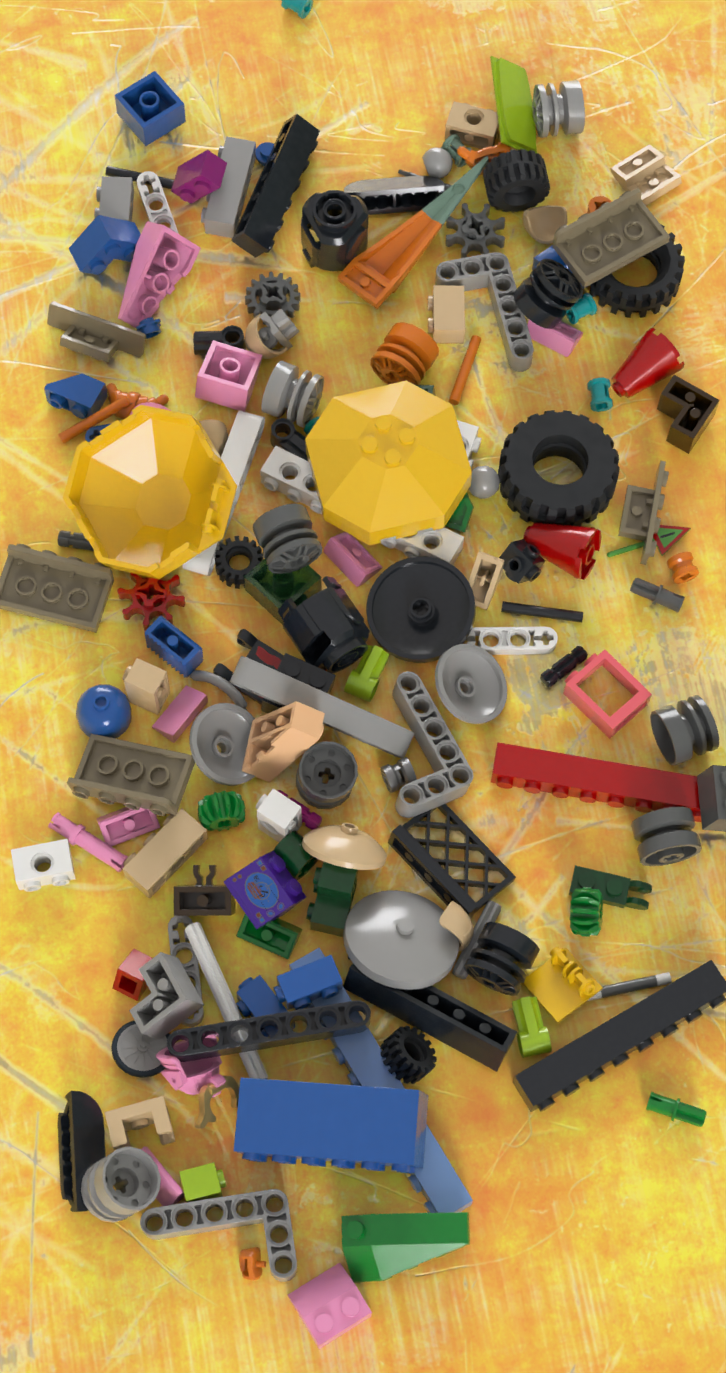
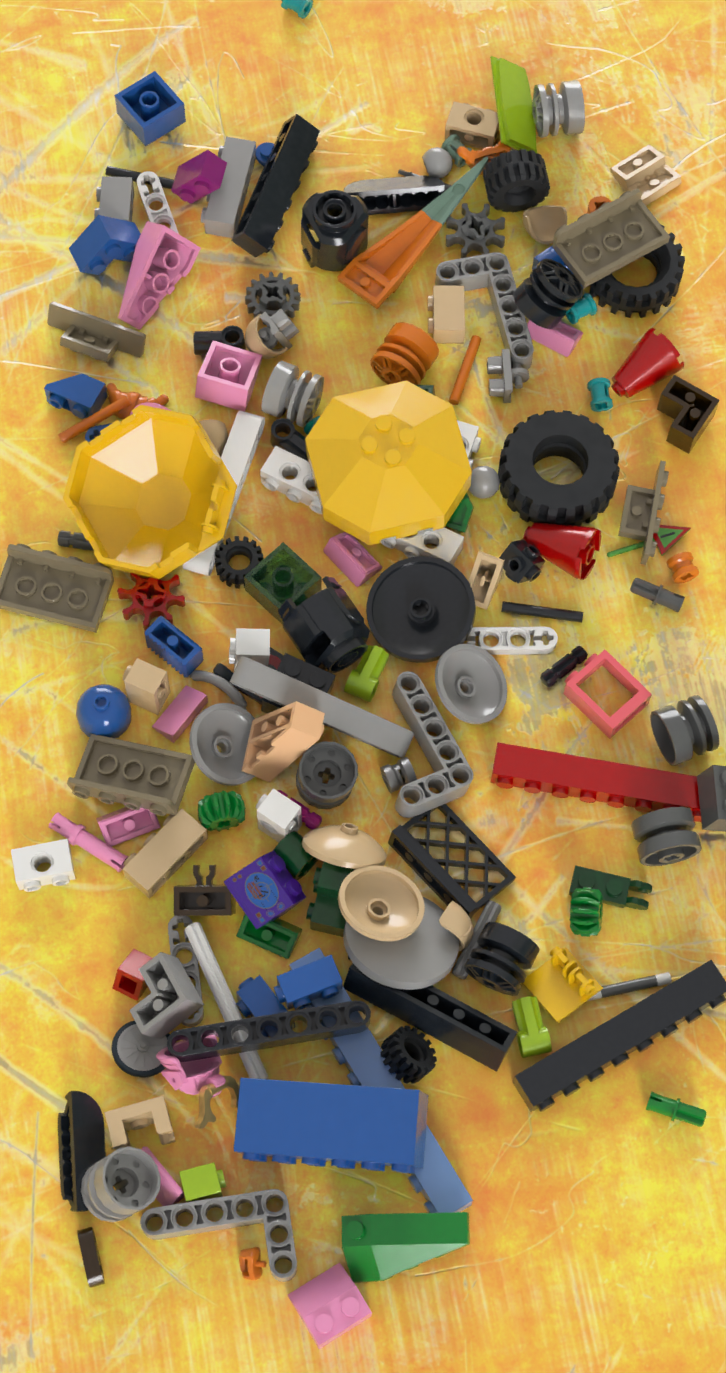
(91, 1257): none -> dark brown beam
(149, 327): blue plate -> none
(250, 644): none -> white brick
(287, 538): dark grey wheel -> none
(385, 893): none -> tan dish
(502, 365): none -> light grey hips

